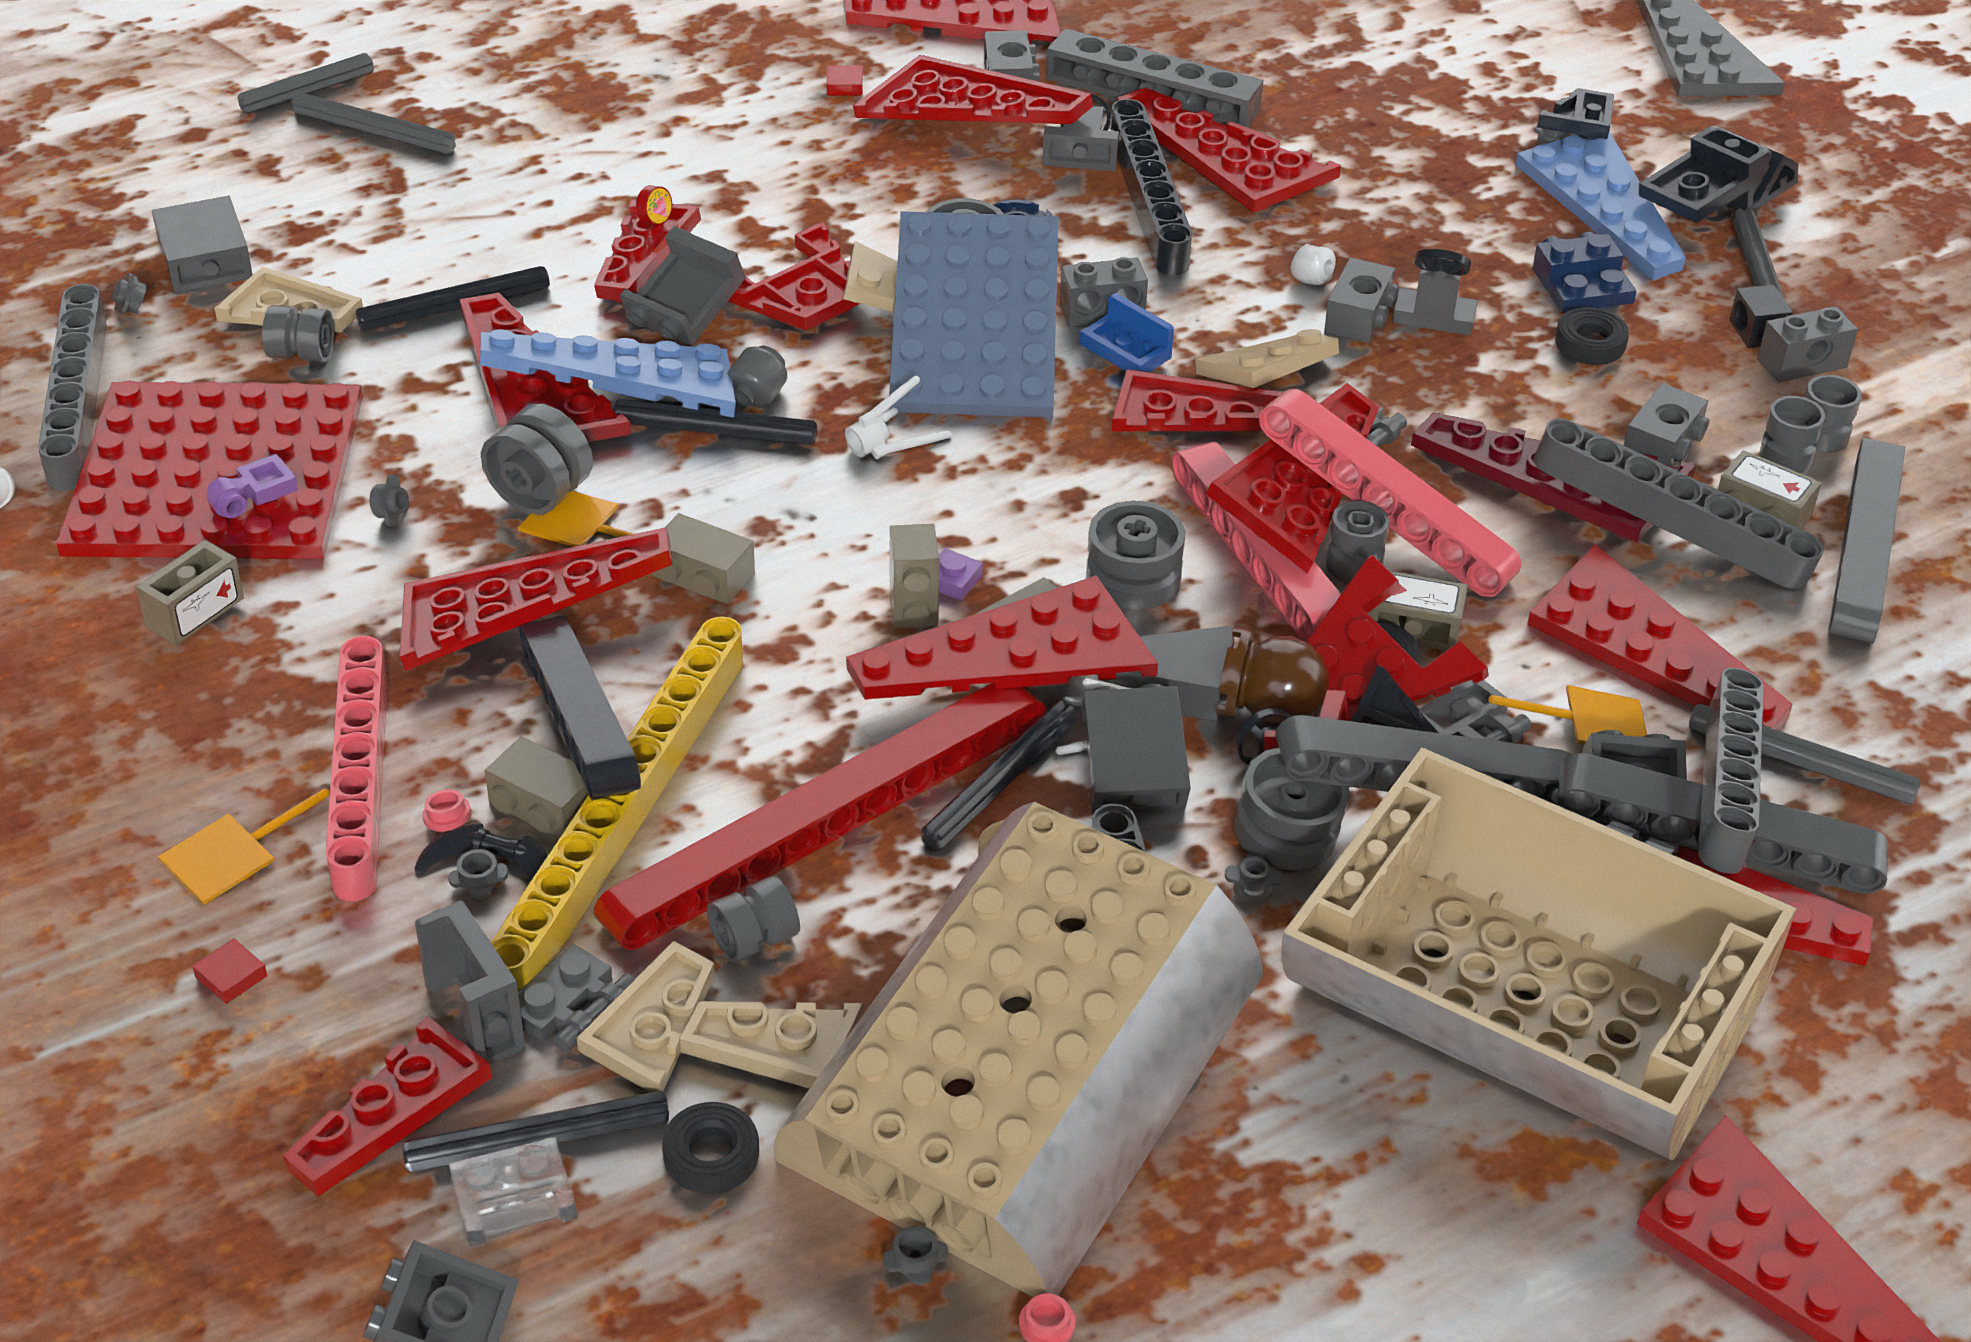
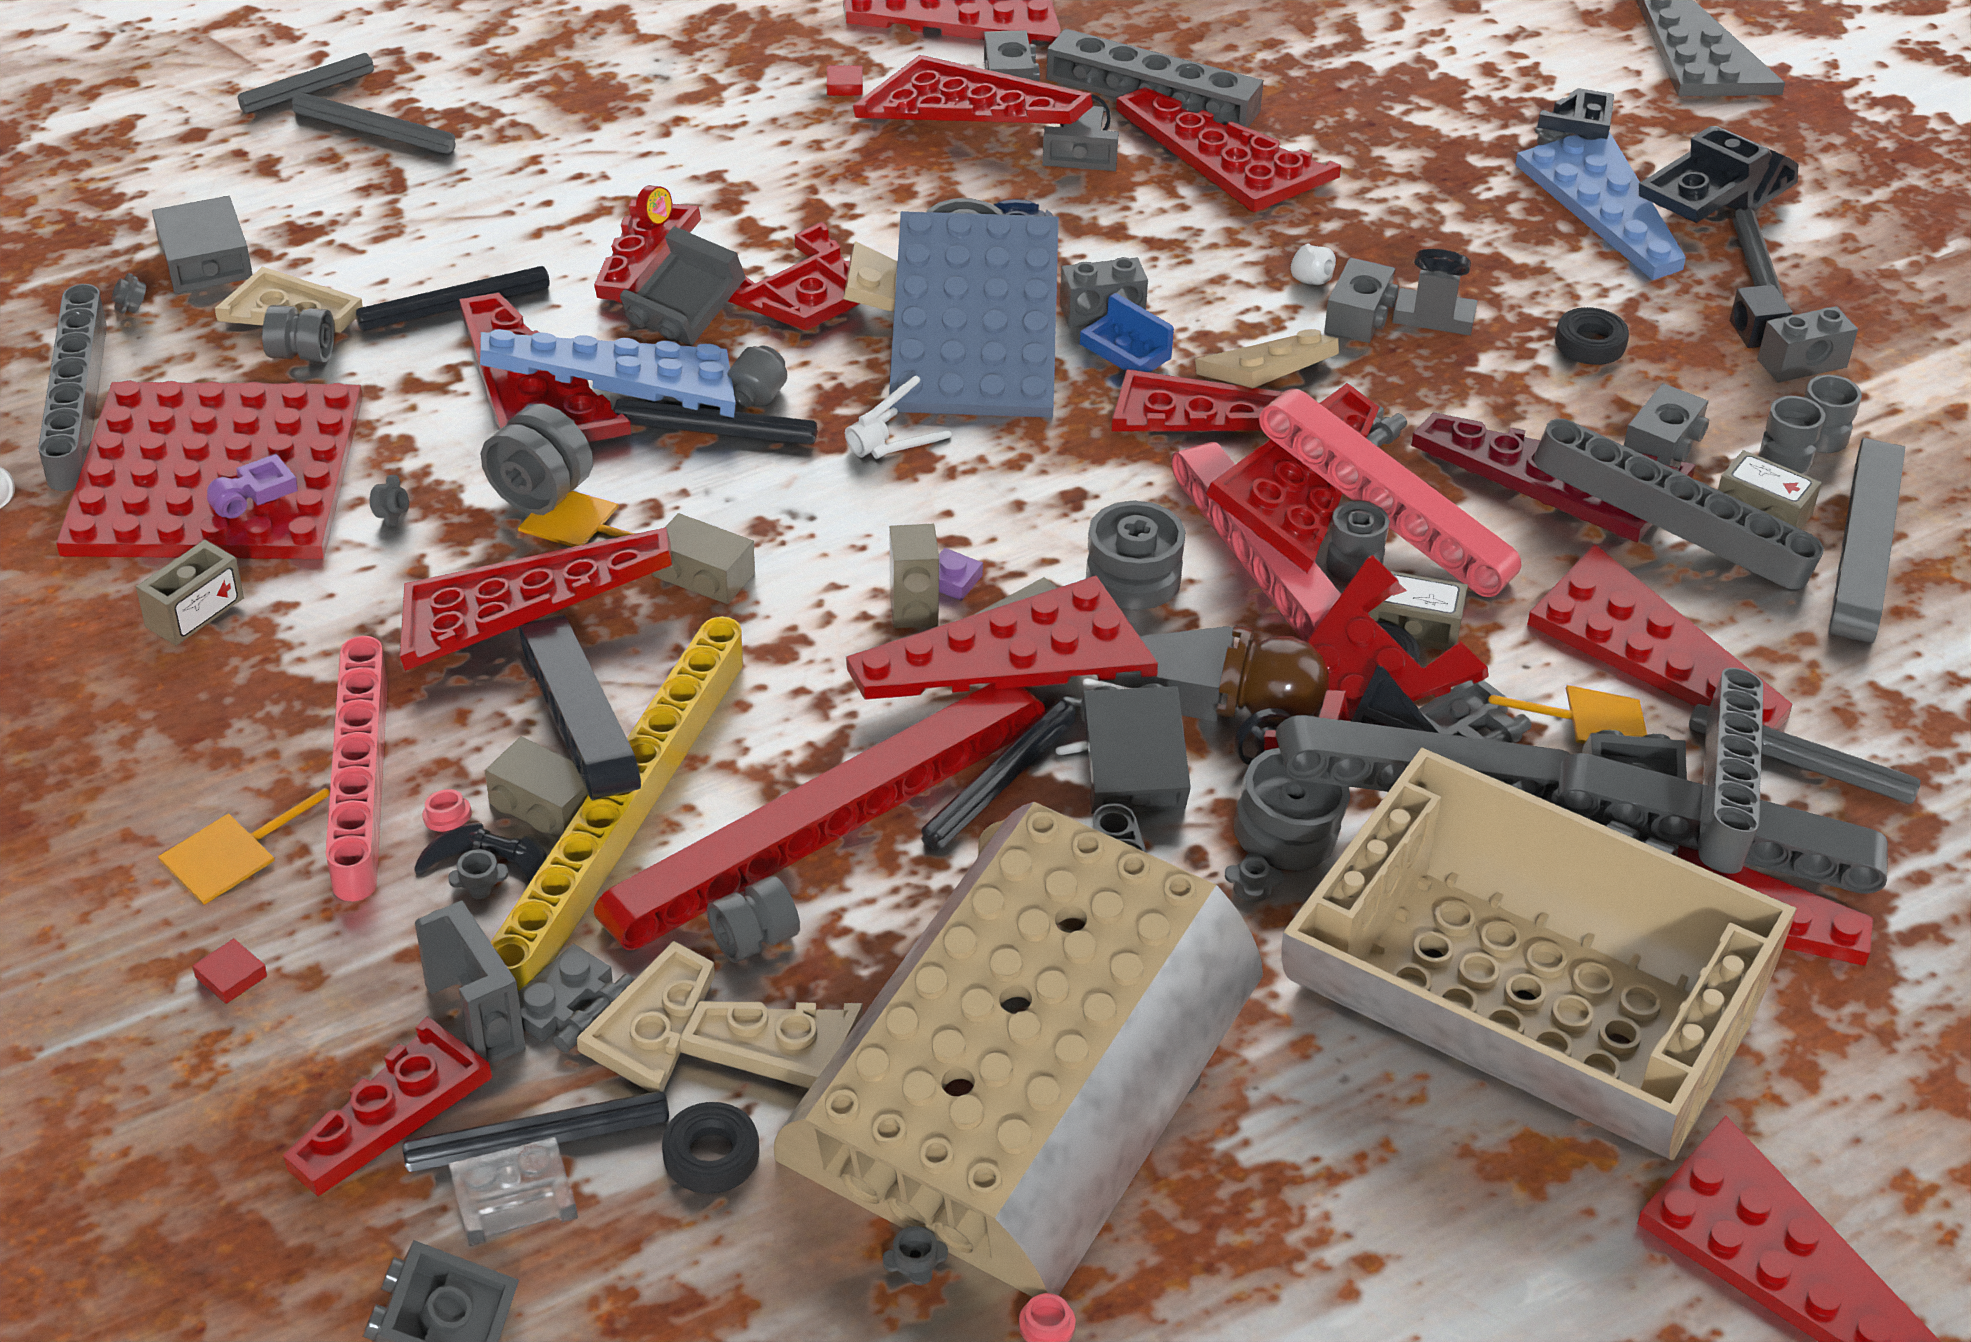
(1151, 188): black beam -> none
(1583, 272): dark blue plate -> none

